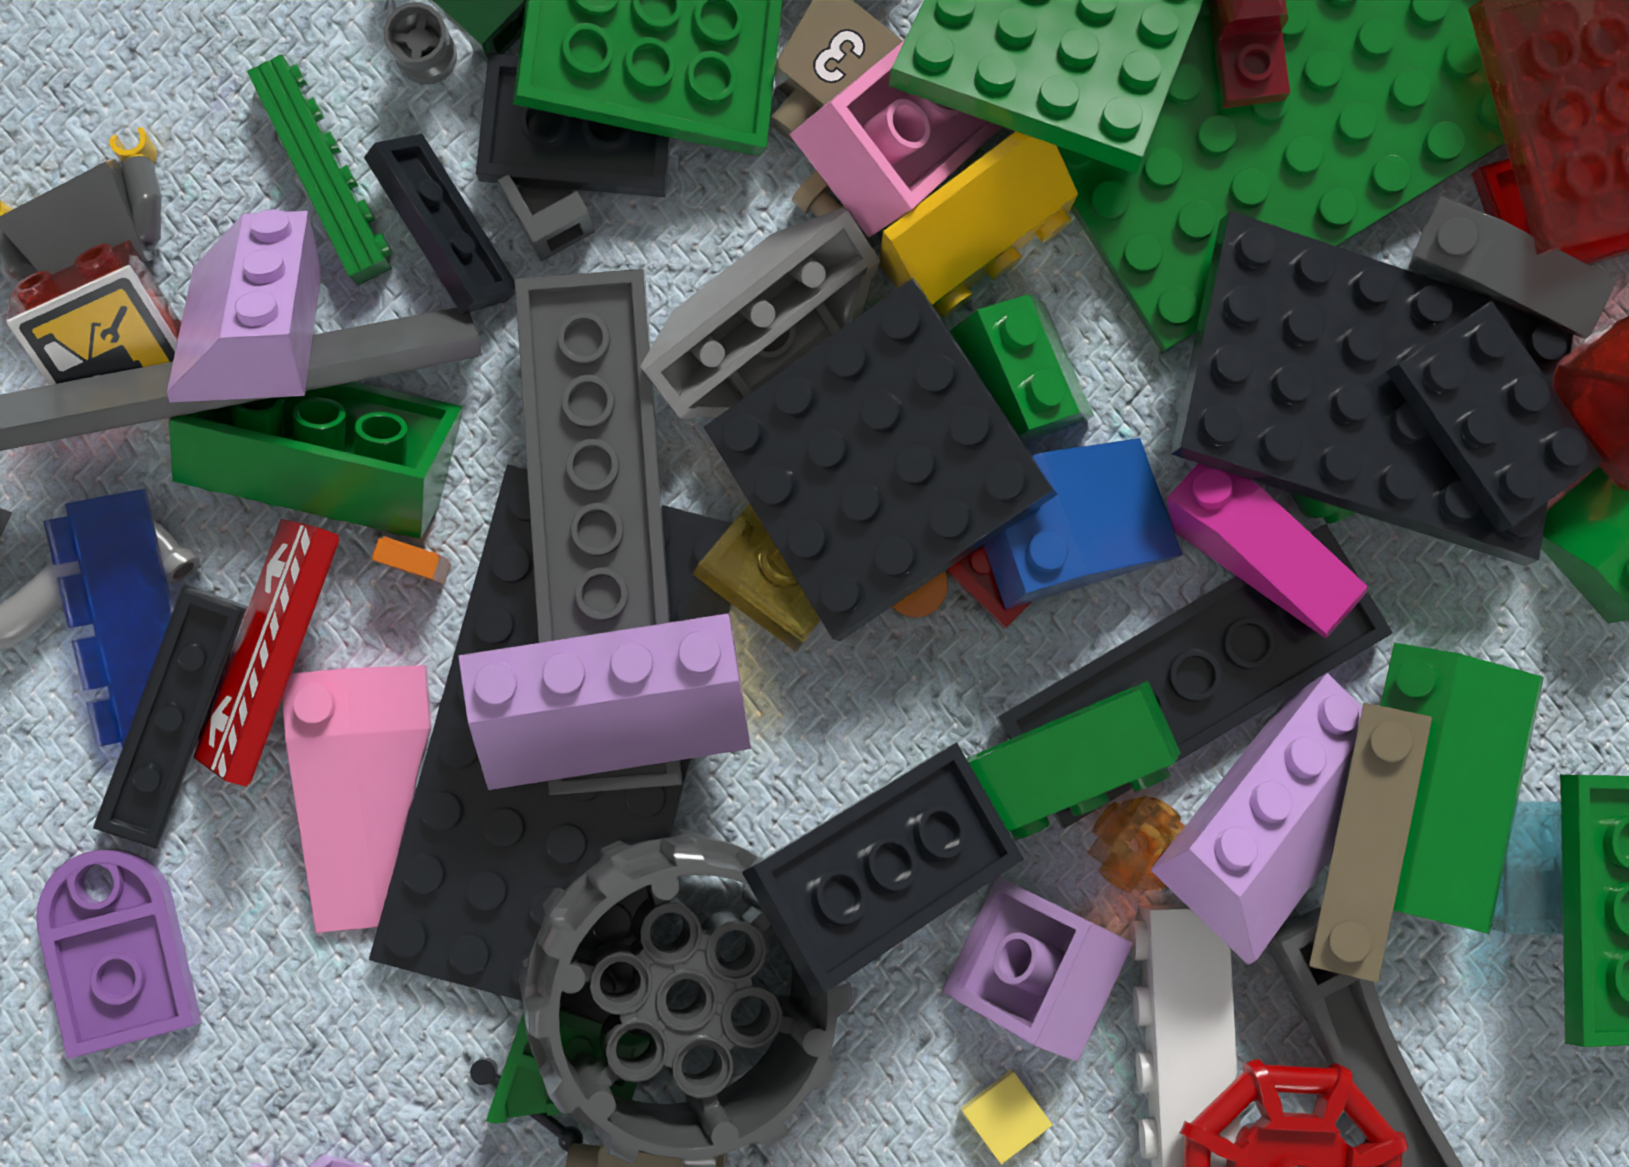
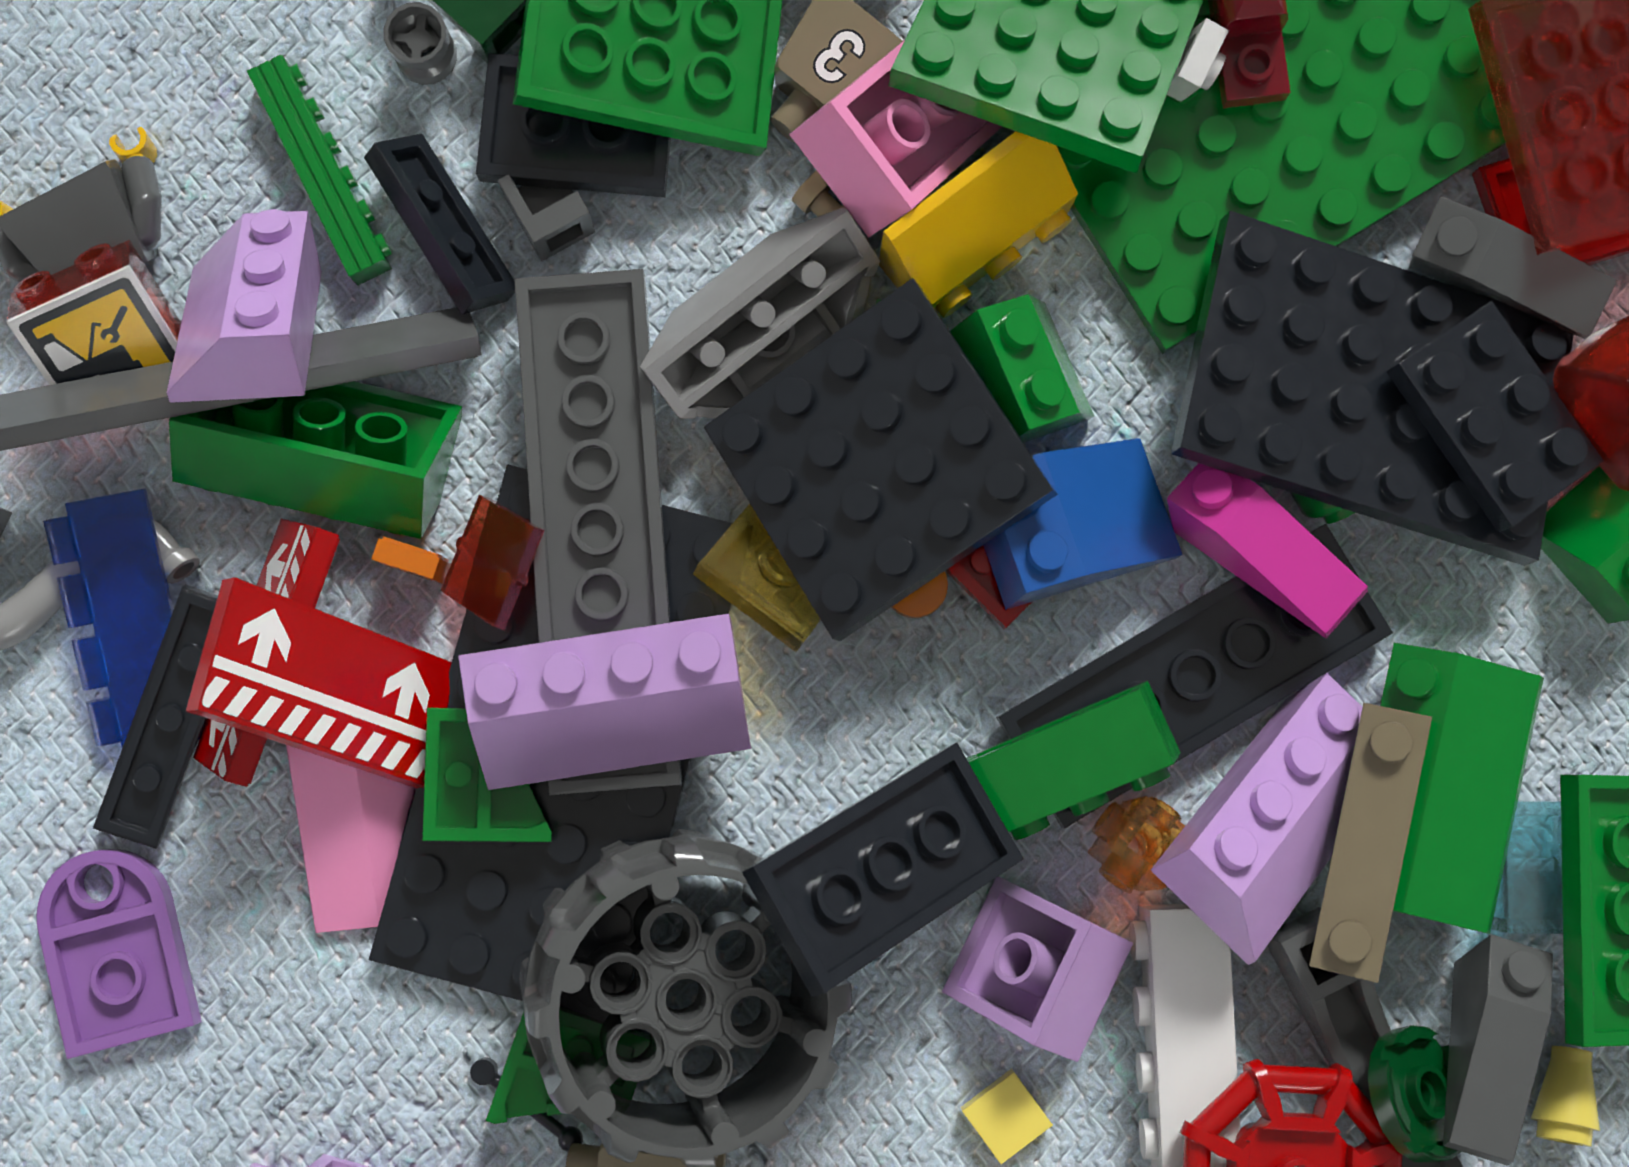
(318, 683): none -> red tile
(457, 794): none -> green wing
(492, 561): none -> clear red piece
(1200, 60): none -> white plate
(1410, 1092): none -> dark green plate
(1495, 1045): none -> dark grey slope
(1567, 1098): none -> light yellow cone

